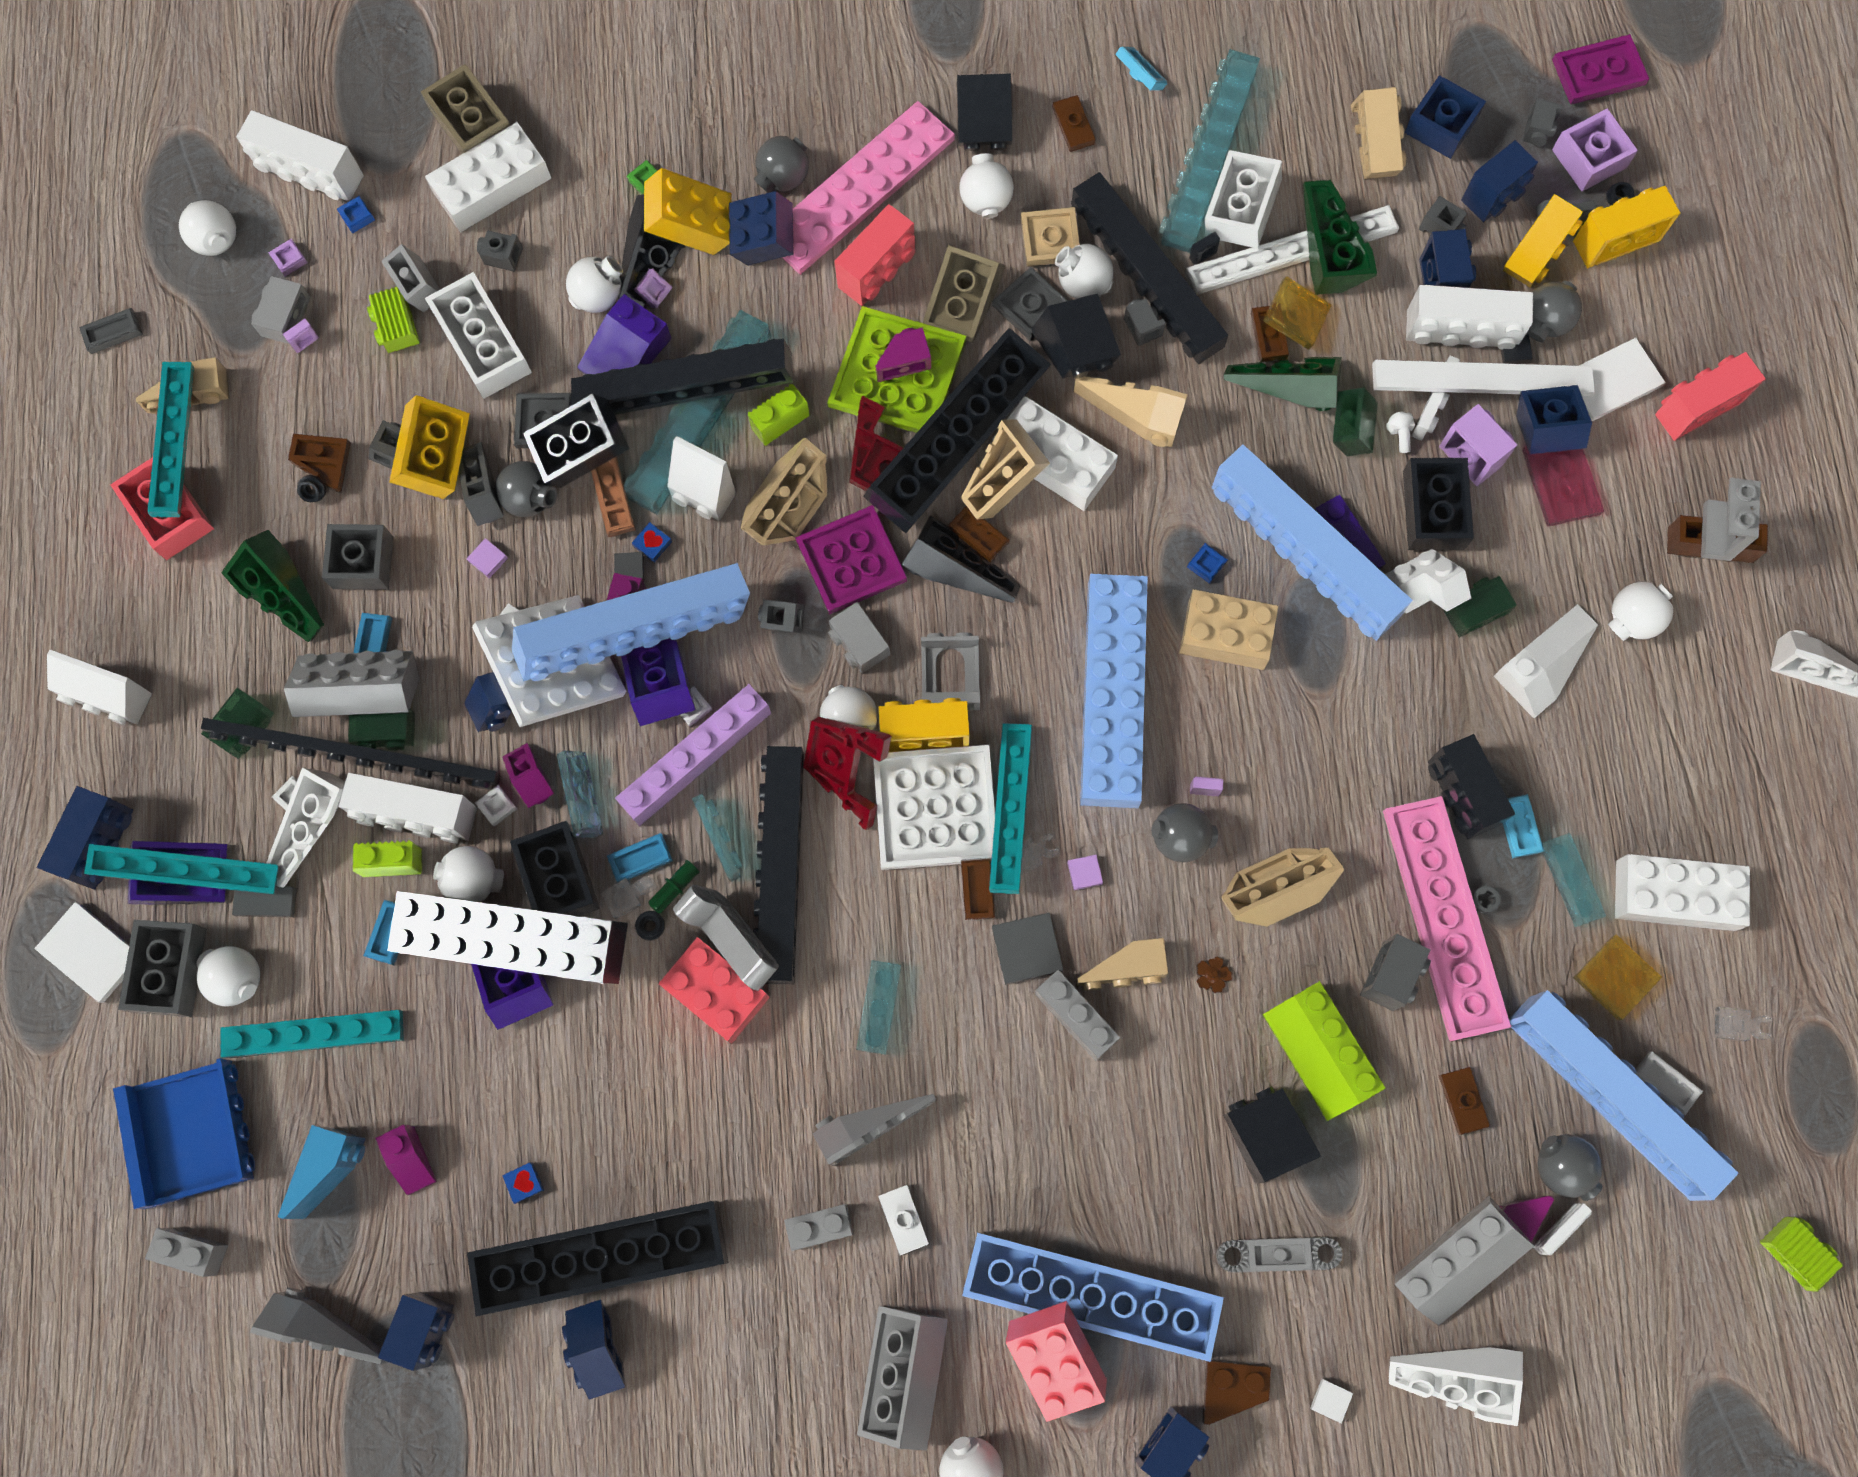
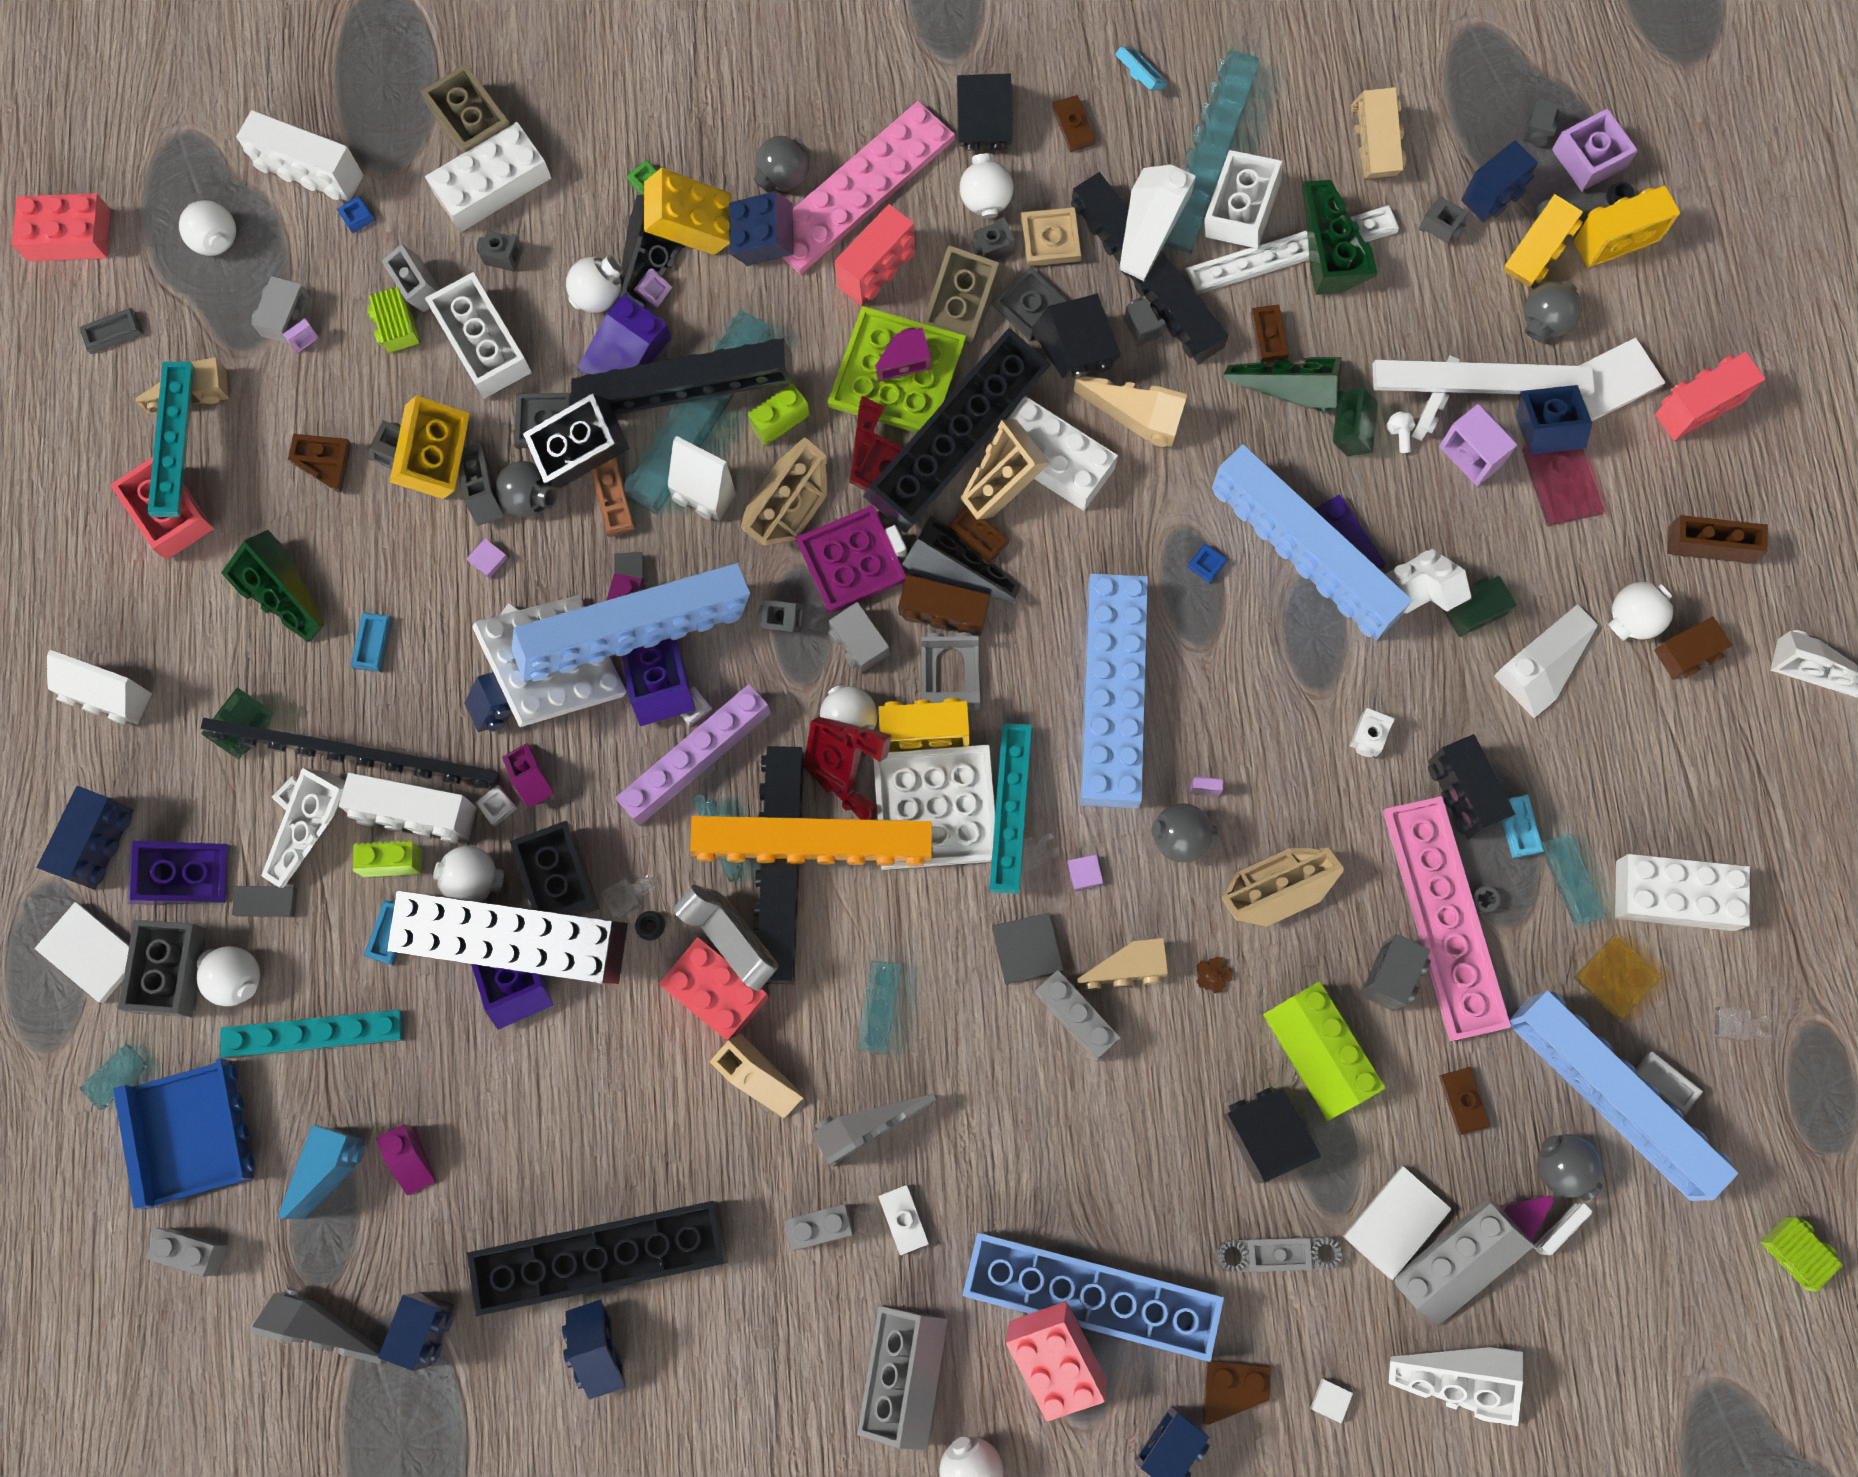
(61, 227): none -> coral brick
(116, 1072): none -> clear light blue plate
(181, 869): teal plate -> none
(288, 257): lavender tile -> none
(308, 494): black plate -> none
(352, 683): light grey brick -> none
(357, 556): dark grey brick -> none
(382, 730): clear green brick -> none
(523, 1182): blue tile -> none
(580, 794): clear light blue plate -> none
(639, 858): dark azure tile -> none
(651, 542): blue tile -> none
(673, 887): dark green axle -> none
(756, 1076): none -> tan slope
(810, 839): none -> light orange brick
(897, 542): none -> white tile
(943, 605): none -> reddish brown brick
(976, 892): reddish brown tile -> none
(994, 241): none -> dark grey brick
(1084, 270): white brick -> none
(1152, 213): none -> white wedge
(1204, 248): black tile -> none
(1228, 629): tan brick -> none
(1297, 313): clear yellow tile -> none
(1375, 722): none -> white brick
(1396, 1223): none -> white tile
(1438, 504): black brick -> none
(1445, 116): dark blue brick -> none
(1448, 260): dark blue brick -> none
(1469, 316): white brick -> none
(1519, 354): black tile -> none
(1600, 69): magenta plate -> none
(1692, 648): none -> reddish brown brick
(1730, 519): light grey panel -> none

